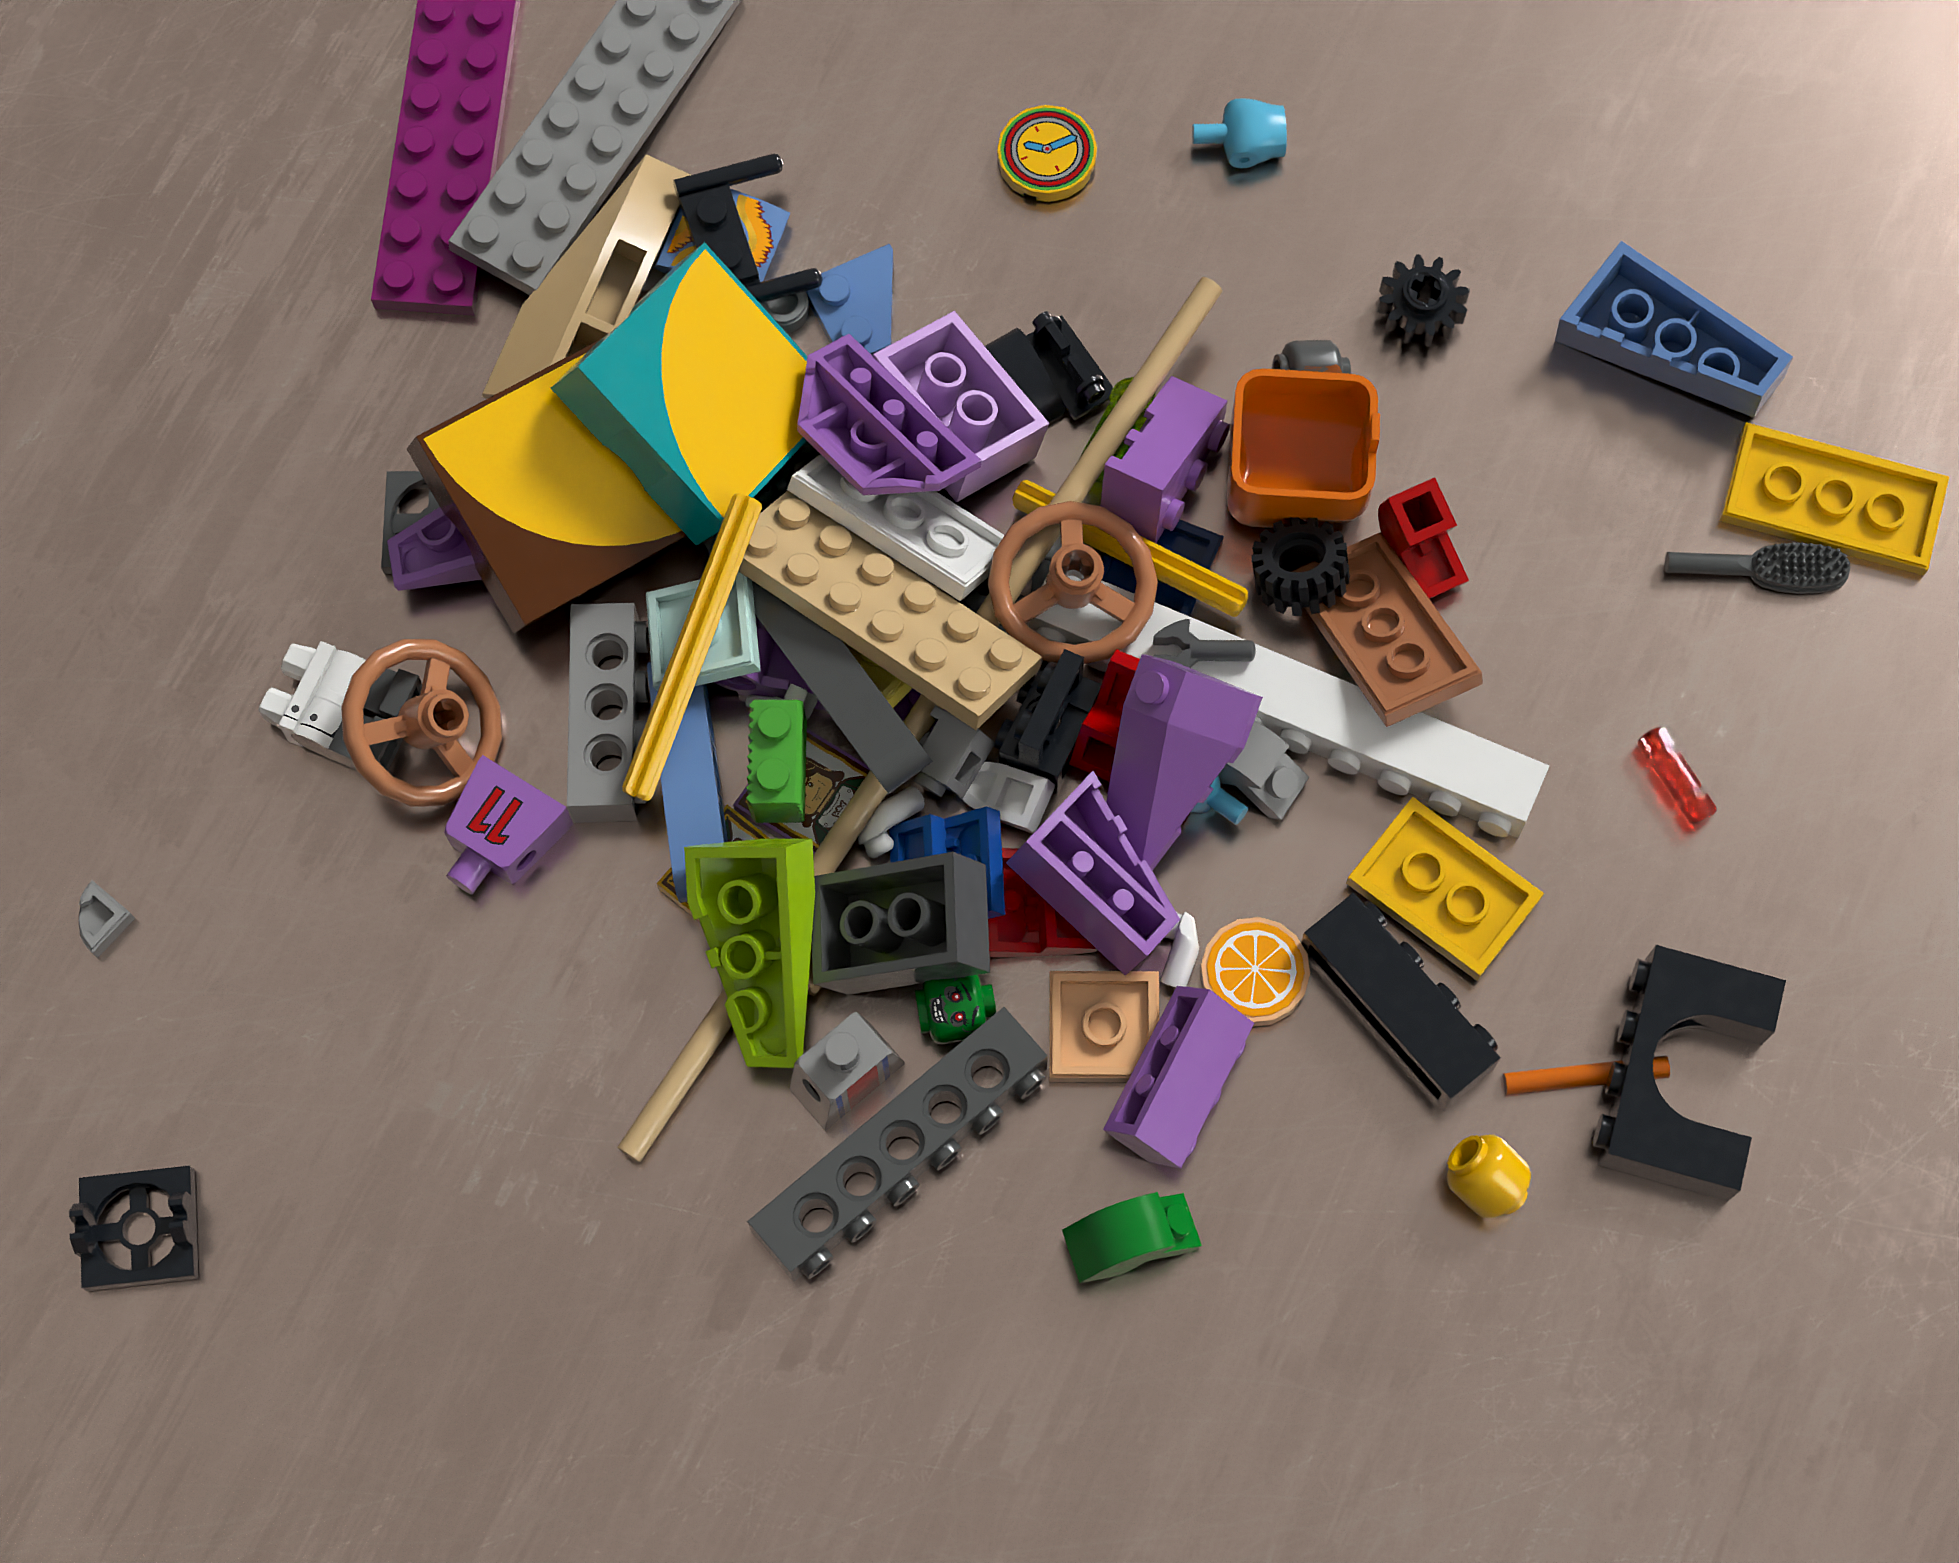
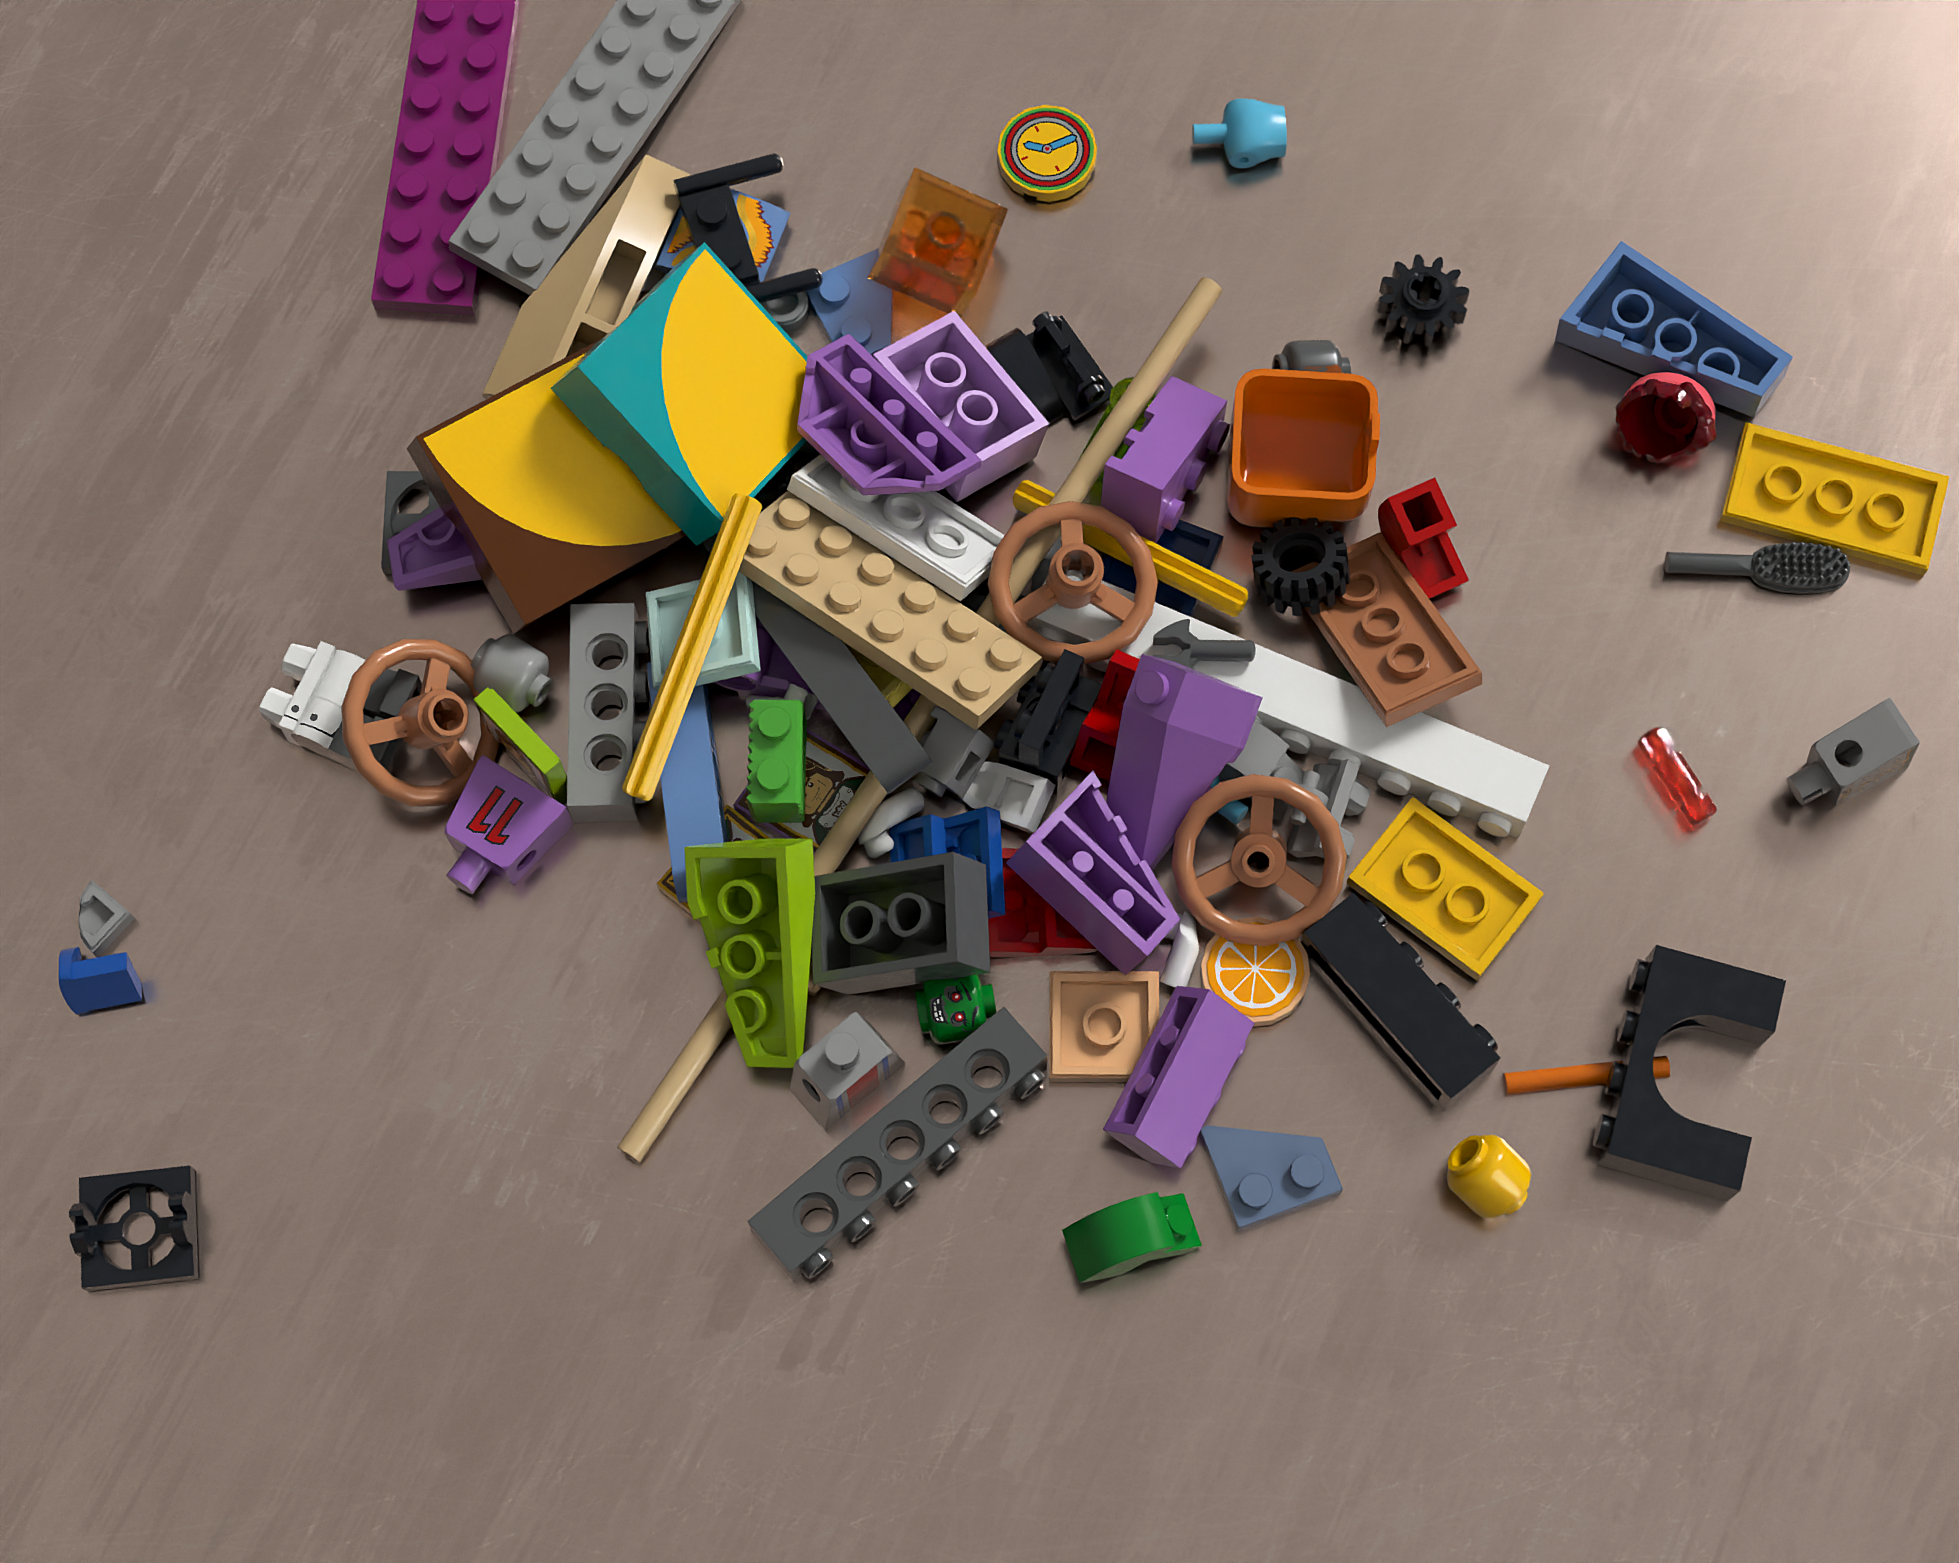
(97, 981): none -> blue tile
(513, 671): none -> light grey head
(523, 745): none -> lime tile
(937, 243): none -> clear orange brick
(1258, 838): none -> nougat piece
(1268, 1172): none -> sand blue wing
(1340, 794): none -> light grey hips
(1666, 417): none -> dark red hair
(1873, 745): none -> light grey torso

